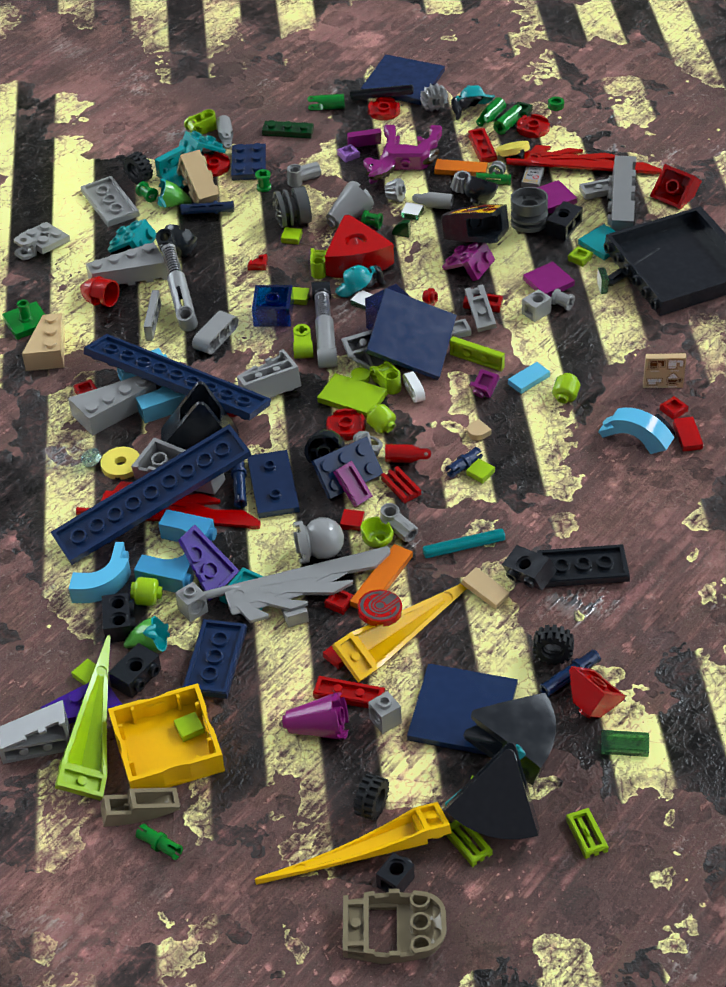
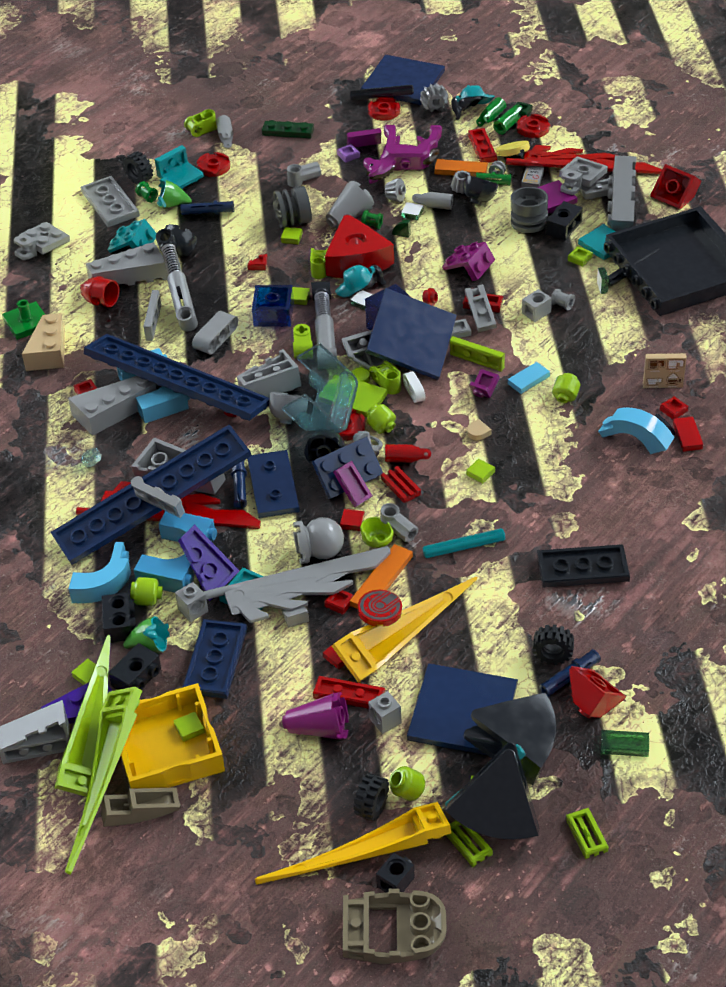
(113, 457): light yellow tile -> none
(114, 728): none -> lime plate
(157, 497): none -> light grey plate
(159, 841): green pin -> none
(195, 141): teal bracket -> none
(195, 418): black piece -> none
(197, 177): tan wedge -> none
(247, 160): dark blue plate -> none
(263, 180): green bush -> none
(277, 401): none -> light grey cylinder
(327, 102): green piece -> none
(334, 397): none -> clear light blue windscreen
(407, 783): none -> lime head
(463, 462): dark blue pin -> none
(476, 223): black piece -> none
(485, 588): tan tile -> none
(529, 568): black brick -> none
(548, 278): magenta tile -> none
(555, 103): green tile -> none
(580, 173): none -> light grey plate

